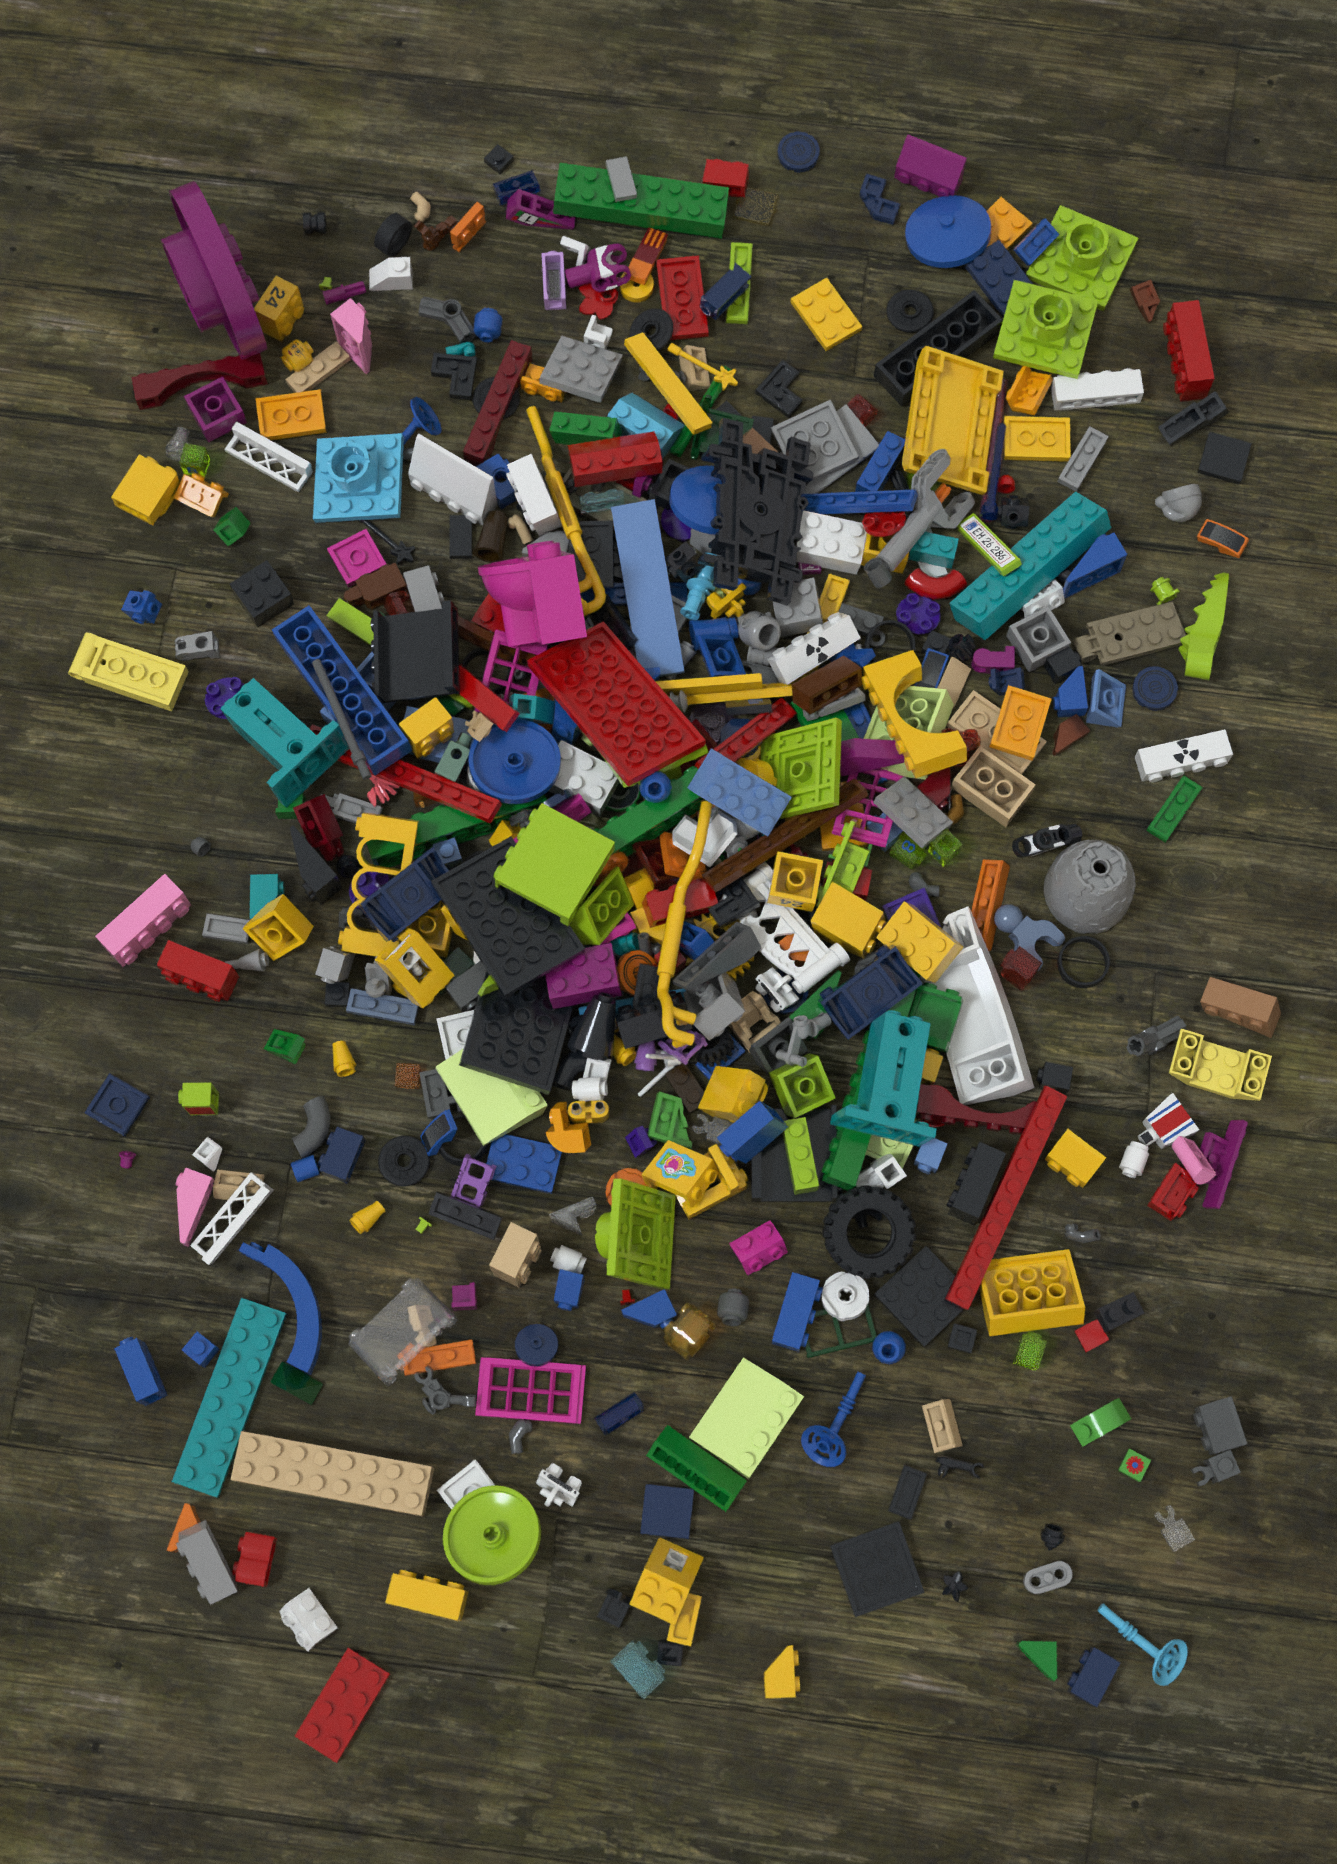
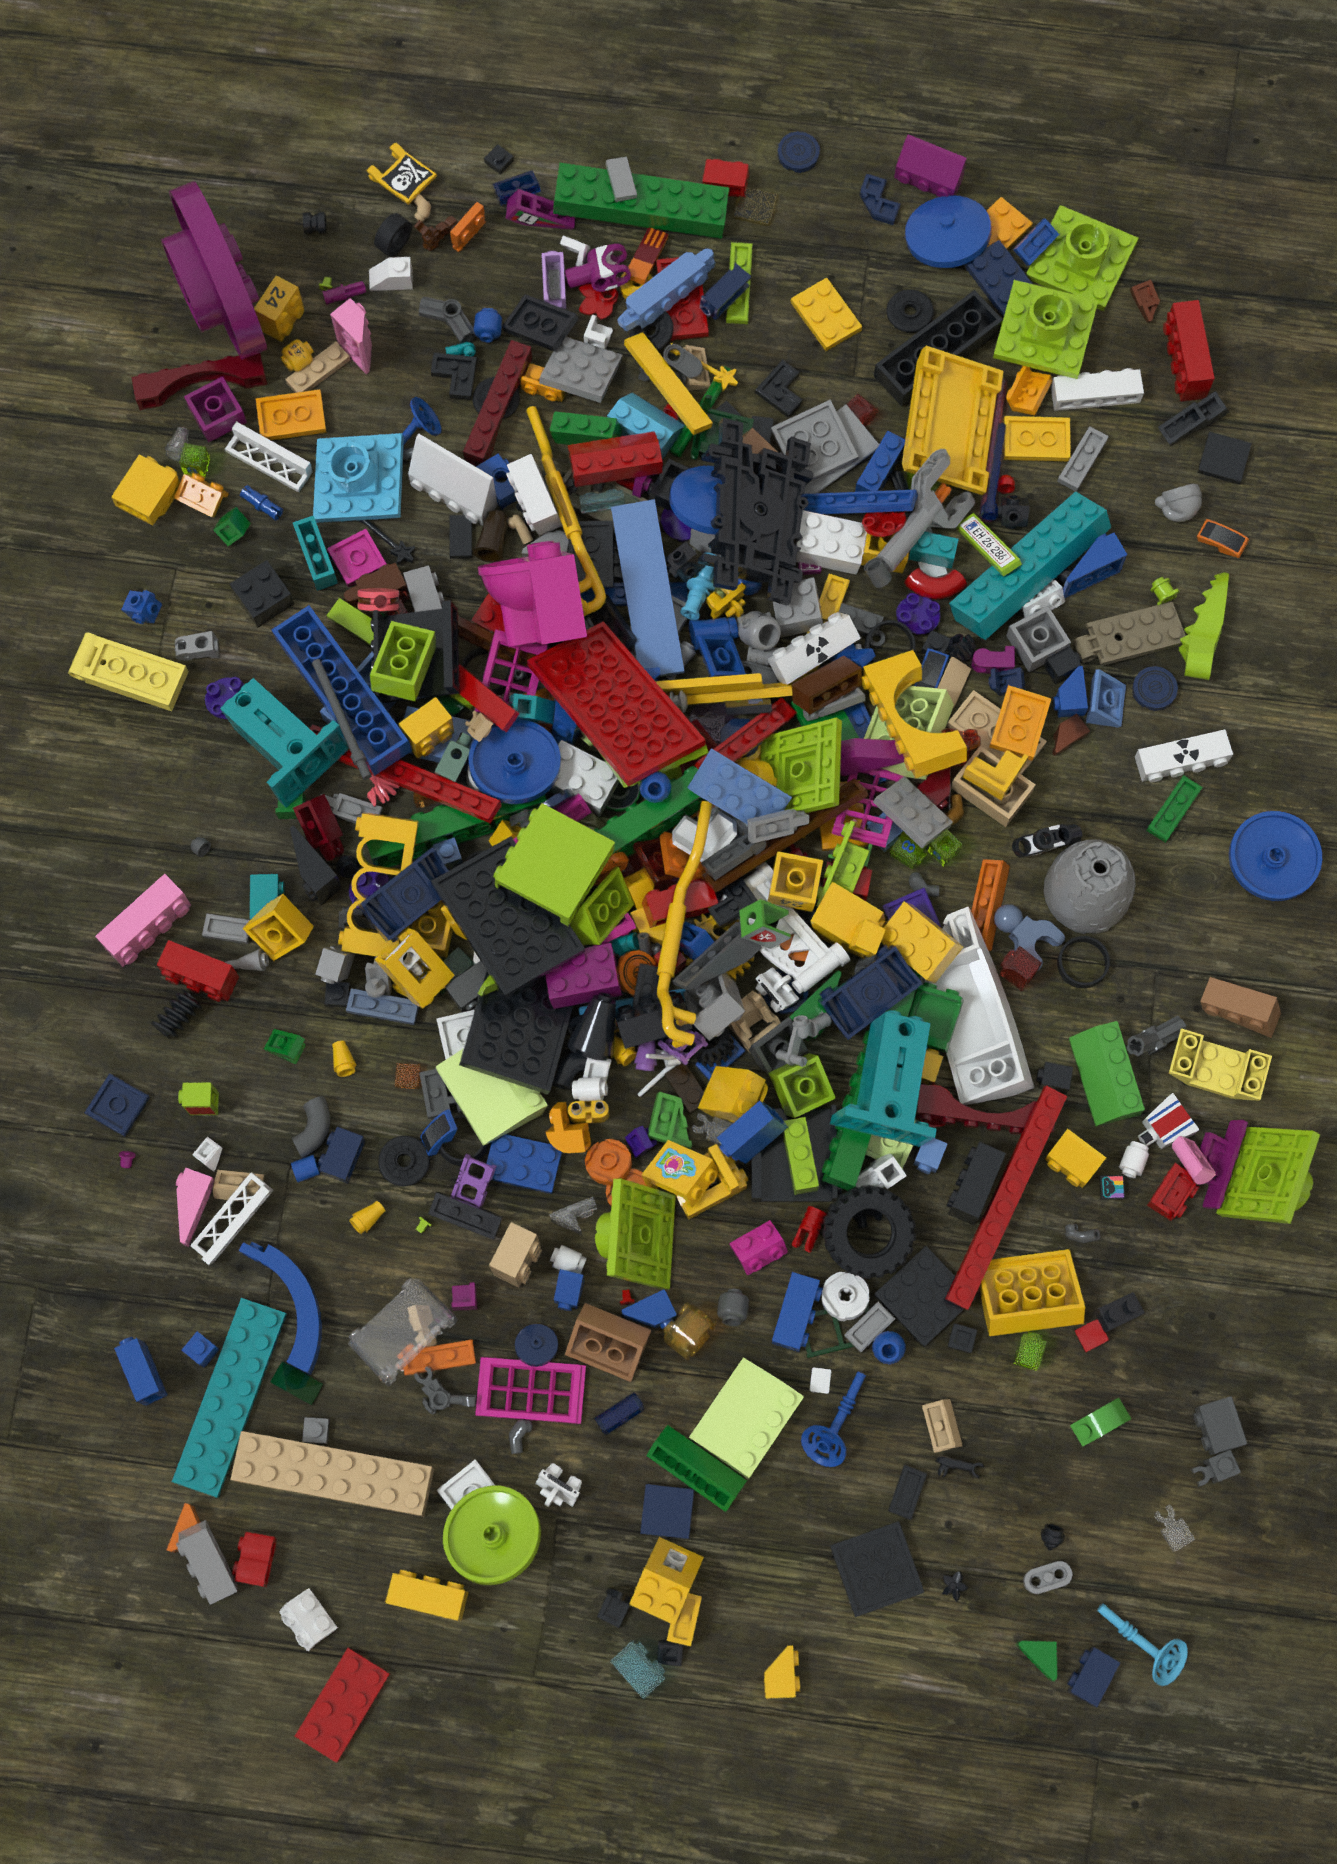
(176, 1015): none -> black piece
(261, 502): none -> blue pin
(315, 553): none -> teal brick
(316, 1430): none -> flat silver plate
(378, 599): none -> coral head
(403, 661): none -> lime brick
(405, 177): none -> flag
(540, 322): none -> black plate
(607, 1342): none -> medium nougat slope
(608, 1161): none -> orange tile
(666, 289): none -> medium blue hinge
(687, 363): none -> dark grey piece
(731, 856): none -> dark grey hinge
(760, 933): none -> bright green piece
(775, 825): none -> light grey hinge
(810, 1224): none -> red hinge
(820, 1380): none -> white sticker
(867, 938): none -> yellow brick
(869, 1327): none -> light grey tile
(998, 779): none -> yellow panel
(1106, 1074): none -> bright green slope
(1112, 1187): none -> tile
(1134, 1465): bright green tile -> none
(1270, 1175): none -> lime piece
(1275, 856): none -> blue dish

